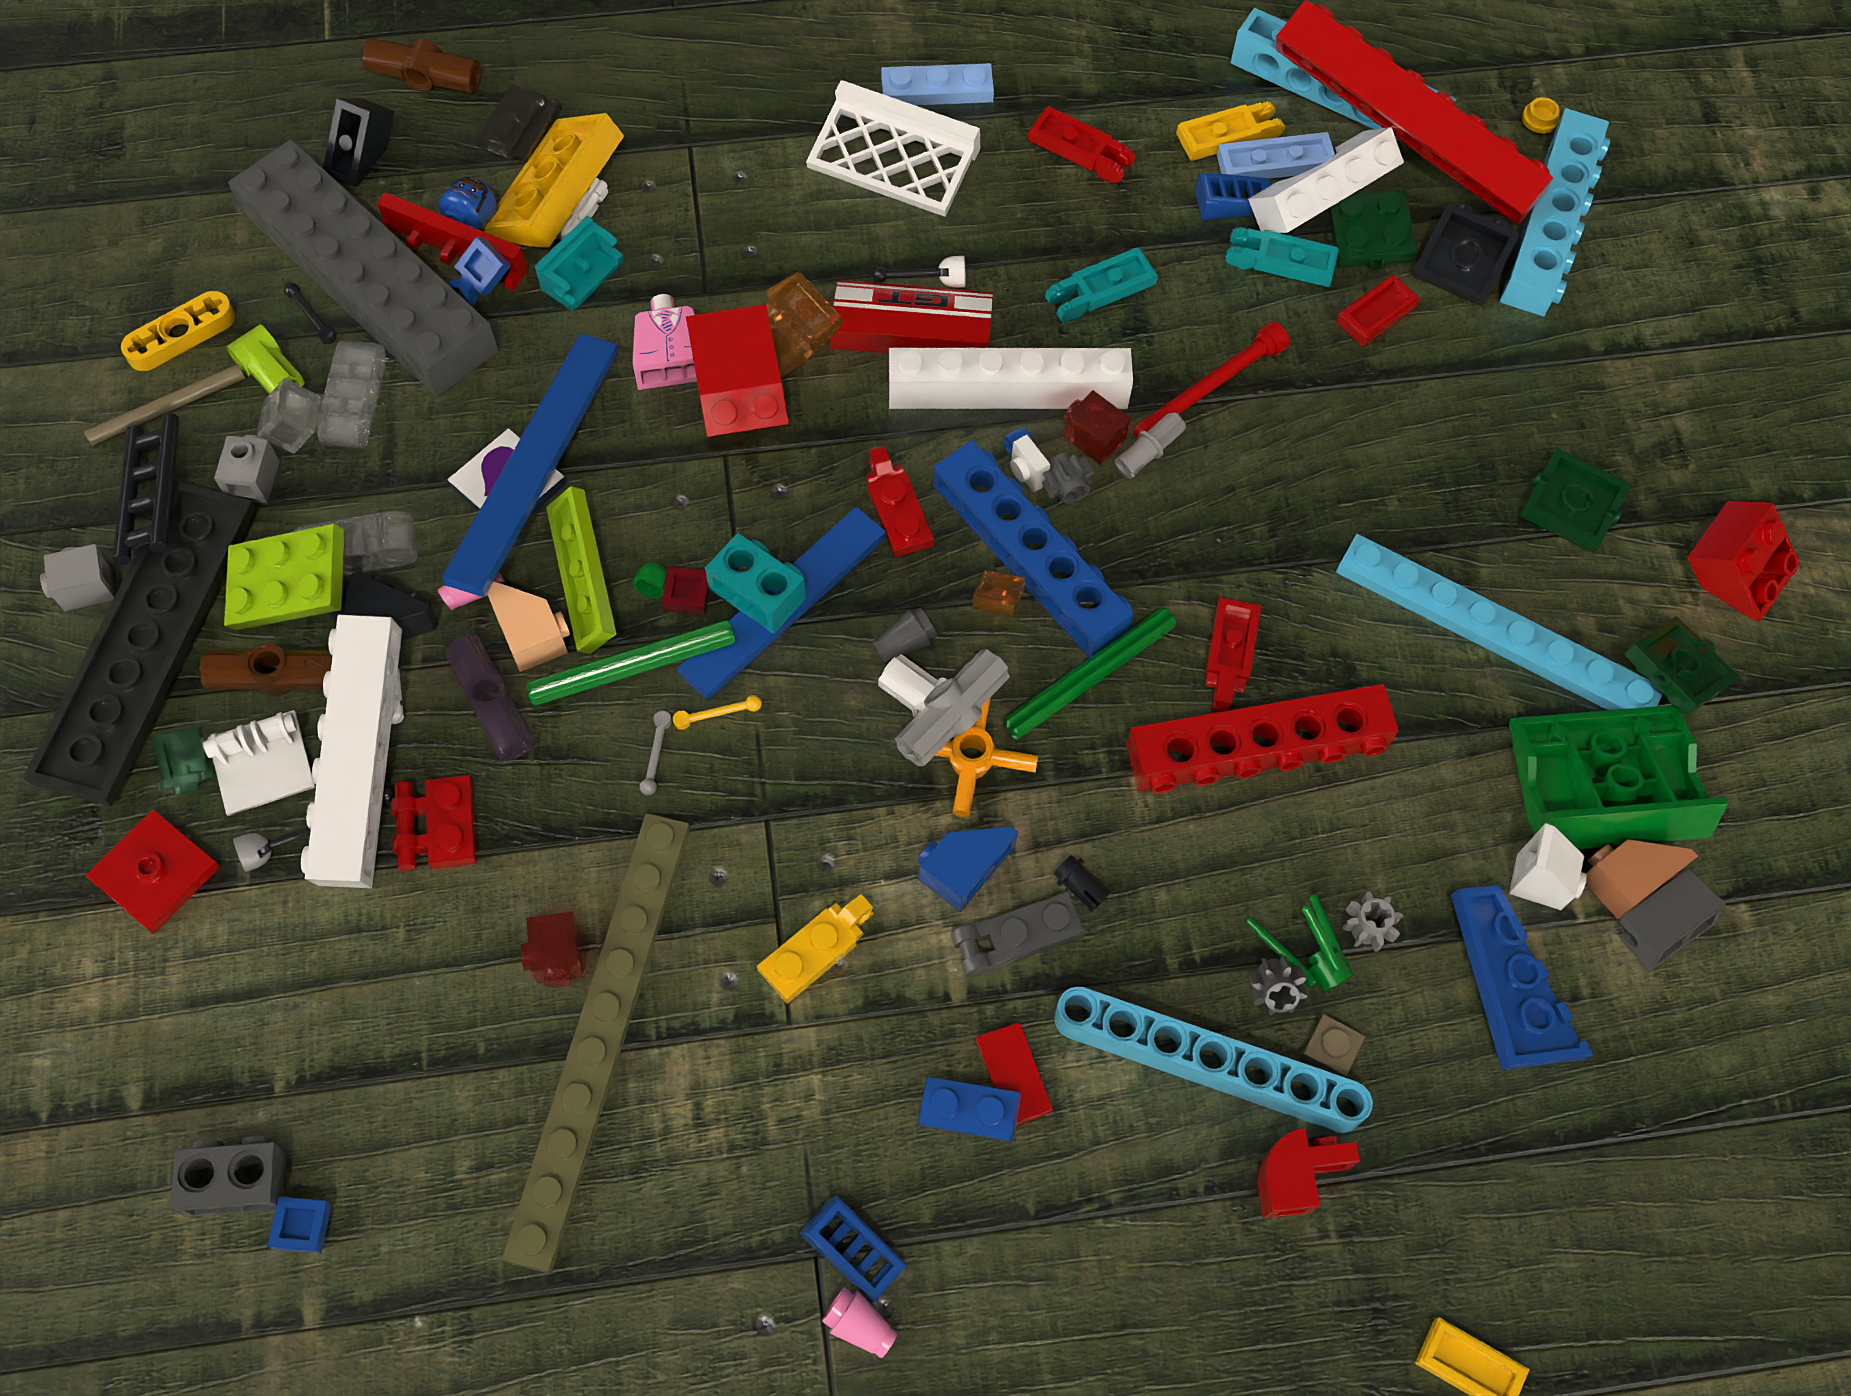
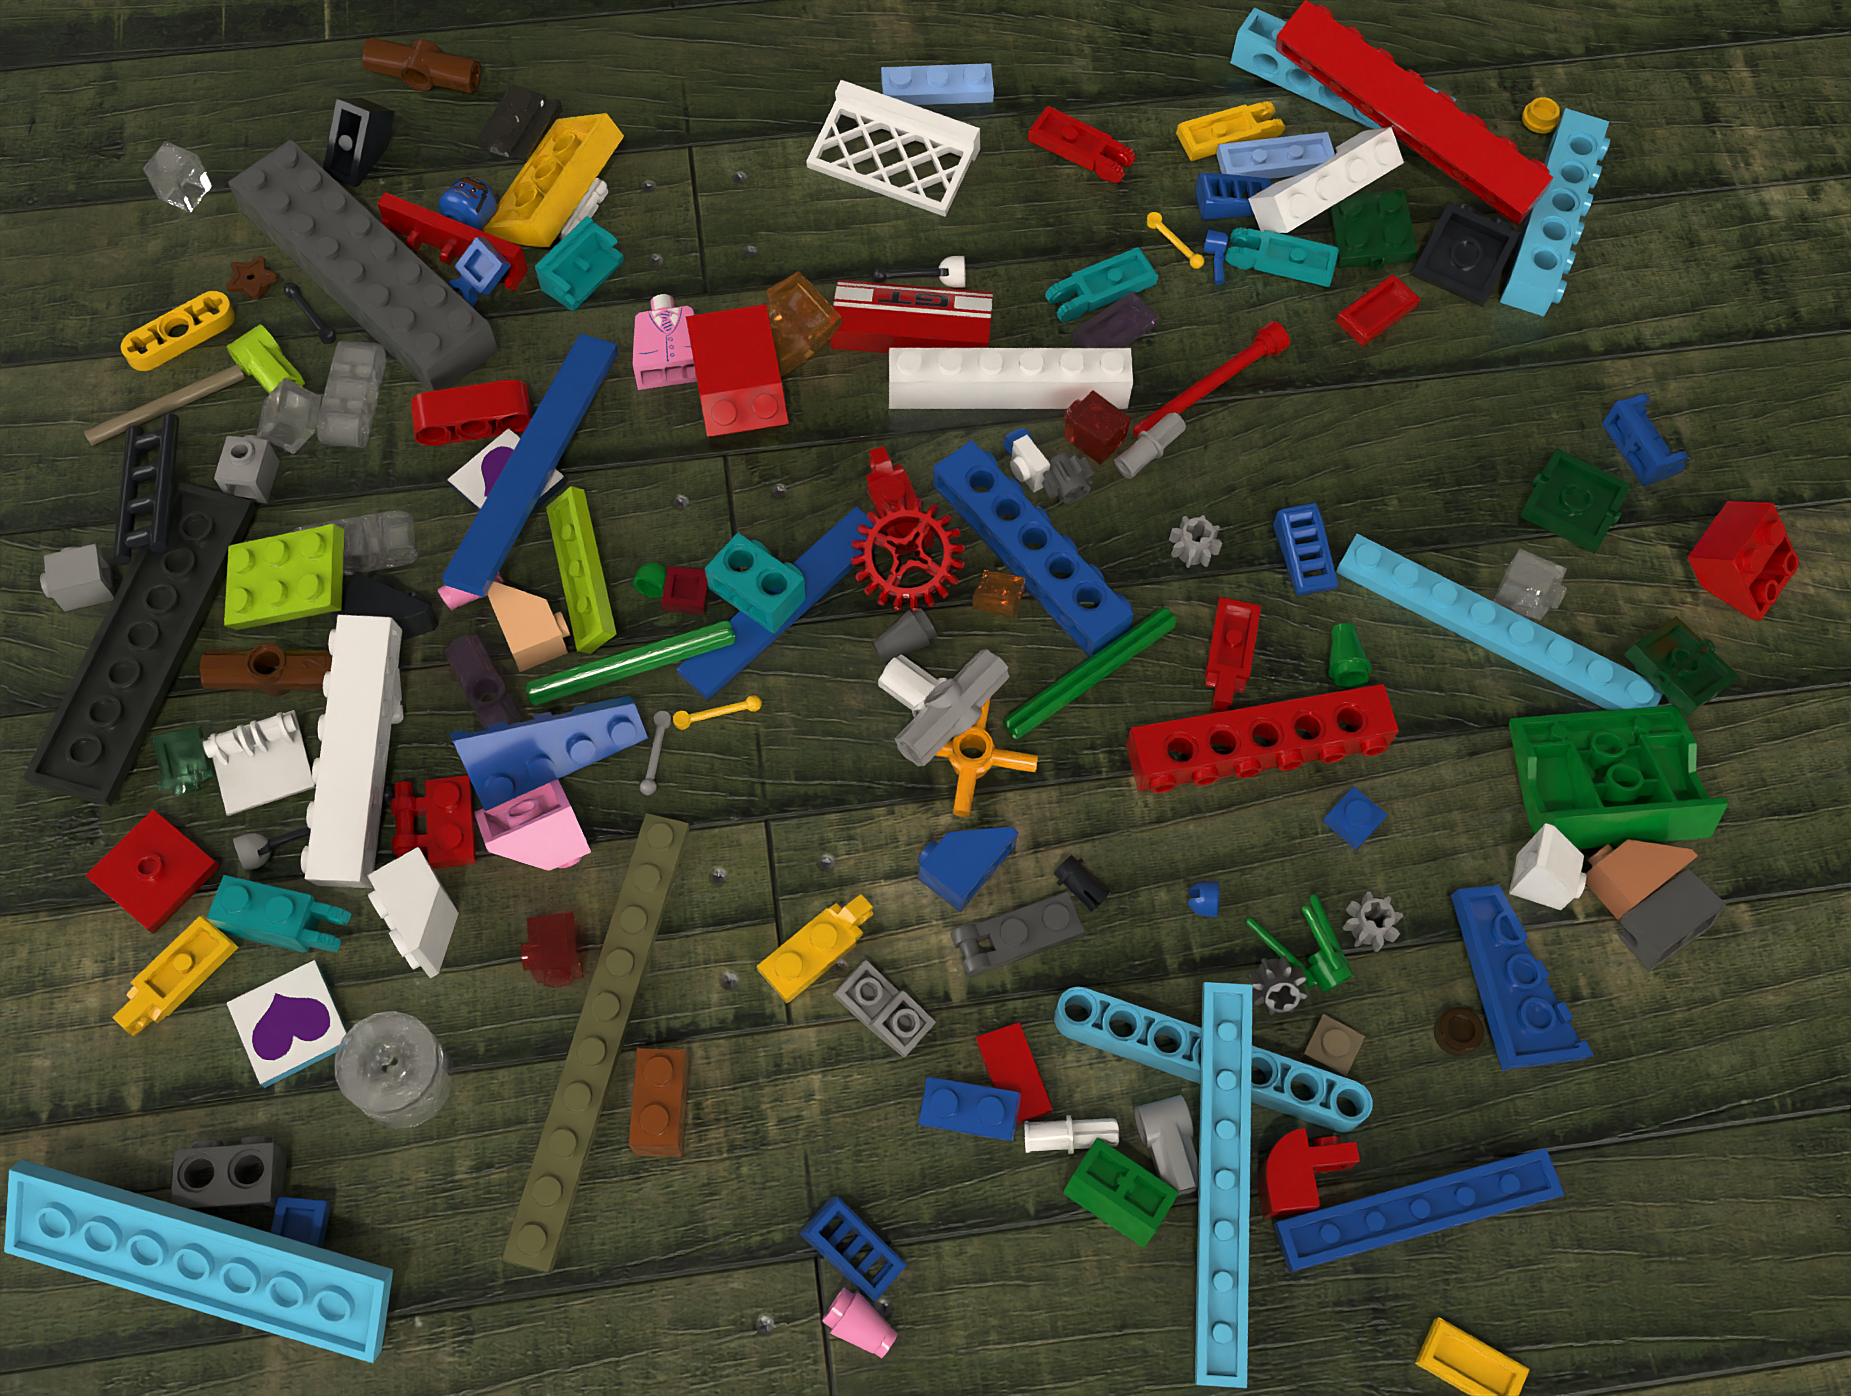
(174, 975): none -> yellow hinge
(177, 176): none -> clear brick
(197, 1260): none -> medium azure plate
(255, 287): none -> reddish brown plate
(274, 916): none -> teal hinge
(288, 1023): none -> tile
(407, 1091): none -> clear wheel
(415, 909): none -> white slope
(470, 412): none -> red beam
(529, 754): none -> blue wing
(535, 829): none -> bright pink slope
(659, 1102): none -> dark orange brick
(883, 1008): none -> light grey slope
(890, 544): none -> red gear
(1069, 1134): none -> white axle
(1116, 325): none -> clear purple plate
(1120, 1193): none -> green hinge
(1154, 221): none -> yellow hinge
(1167, 1132): none -> light grey piece
(1195, 530): none -> light grey gear
(1205, 898): none -> blue hinge
(1216, 245): none -> blue hand
(1224, 1186): none -> medium azure plate
(1300, 524): none -> blue slope
(1348, 659): none -> green cone
(1355, 818): none -> blue plate
(1417, 1210): none -> blue plate
(1458, 1031): none -> dark brown tile
(1531, 585): none -> clear brick
(1641, 442): none -> blue hinge

